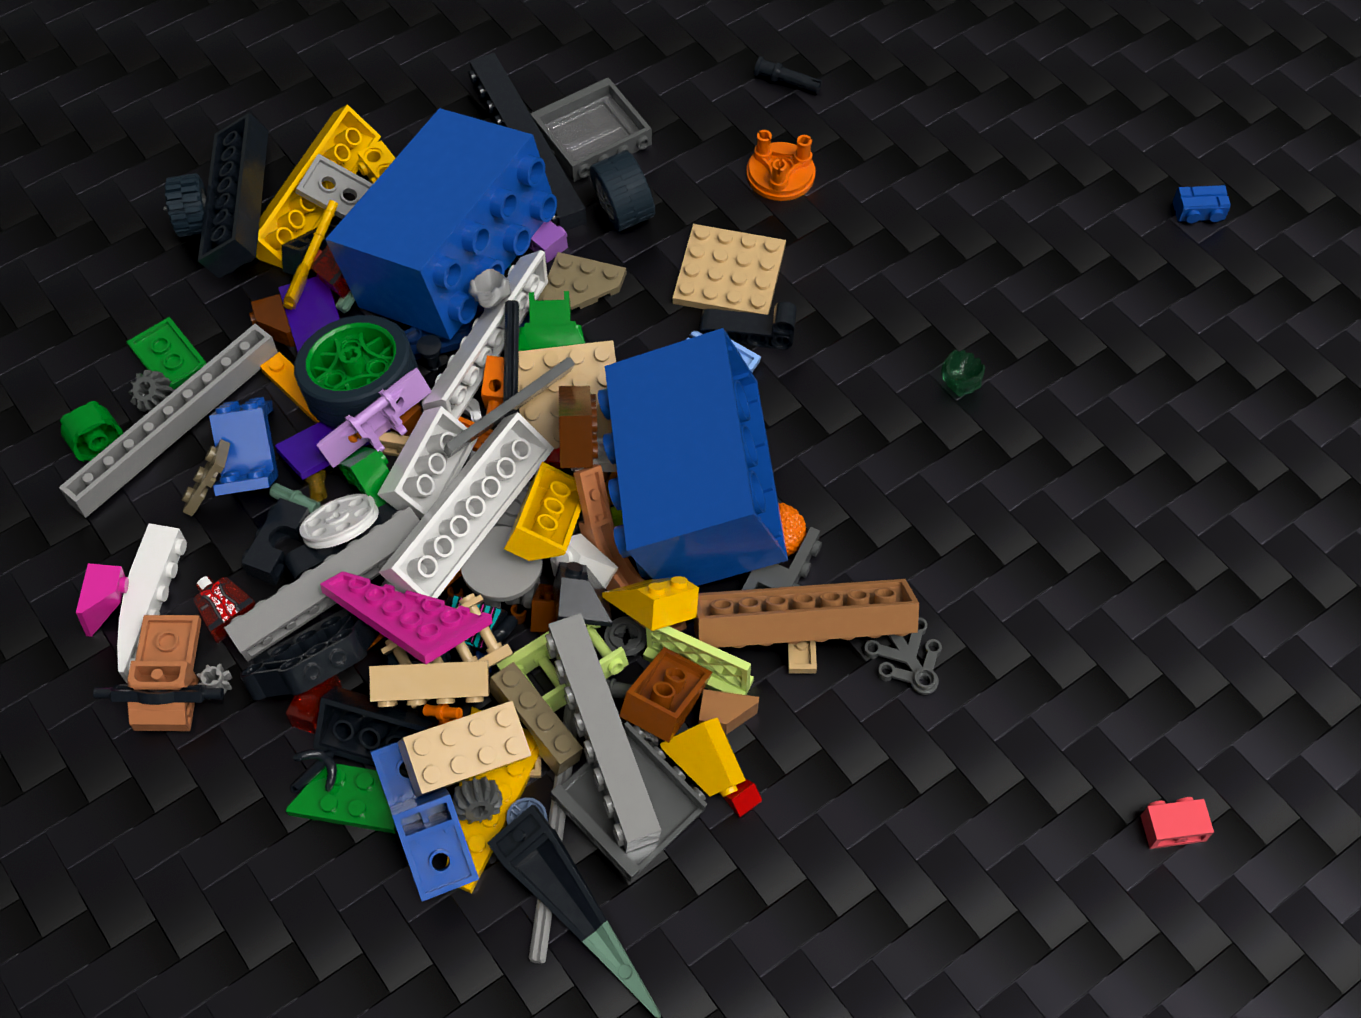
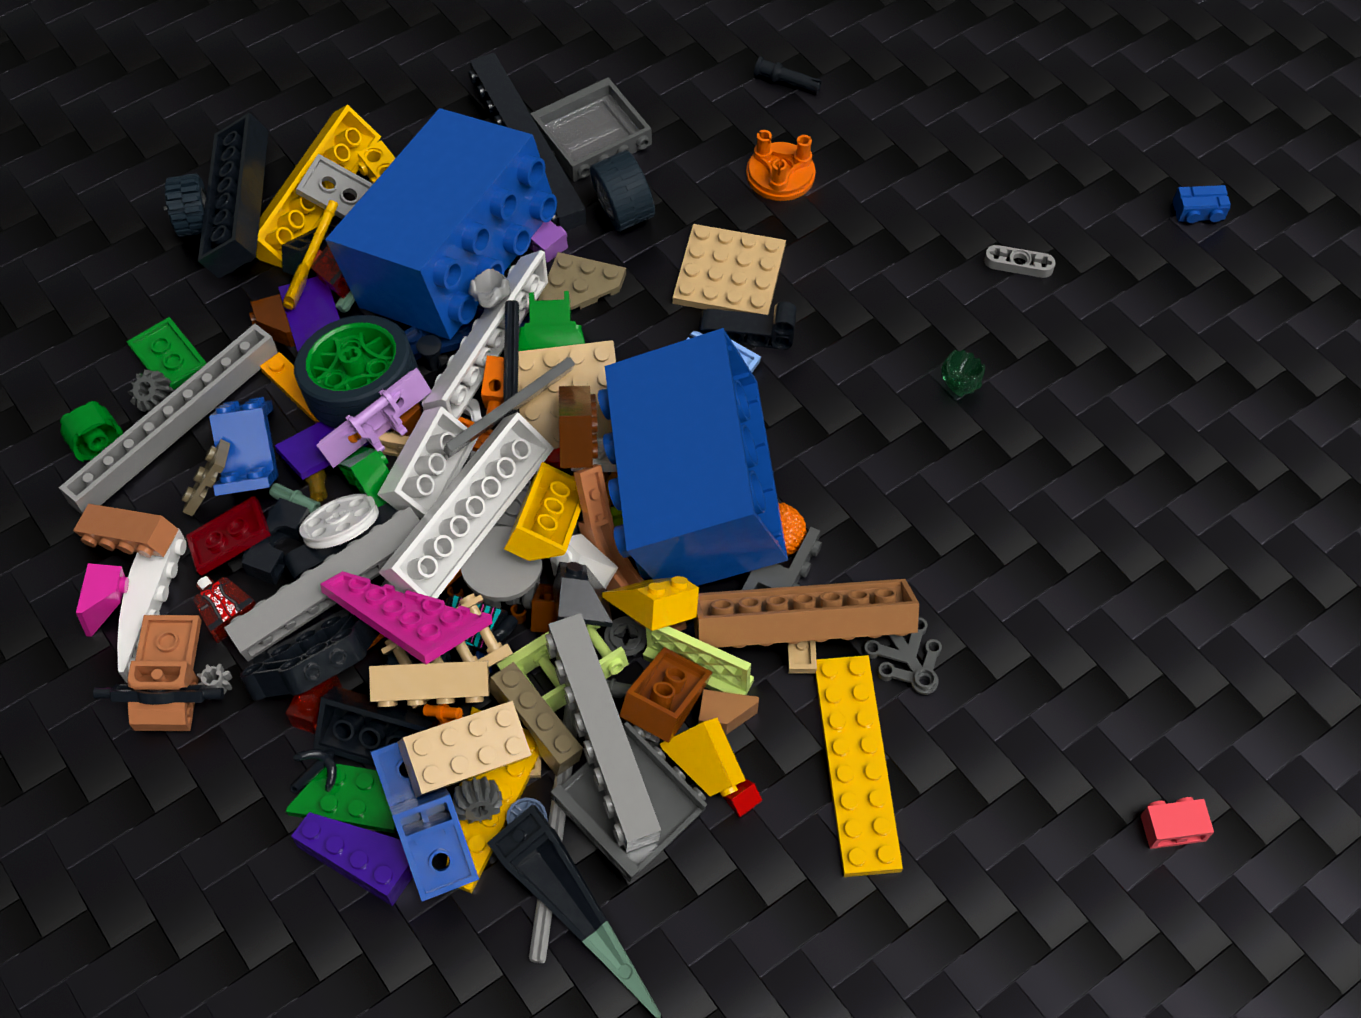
(125, 530): none -> nougat brick
(227, 535): none -> dark red tile
(358, 854): none -> dark purple wedge
(857, 767): none -> yellow plate
(1026, 269): none -> light grey beam

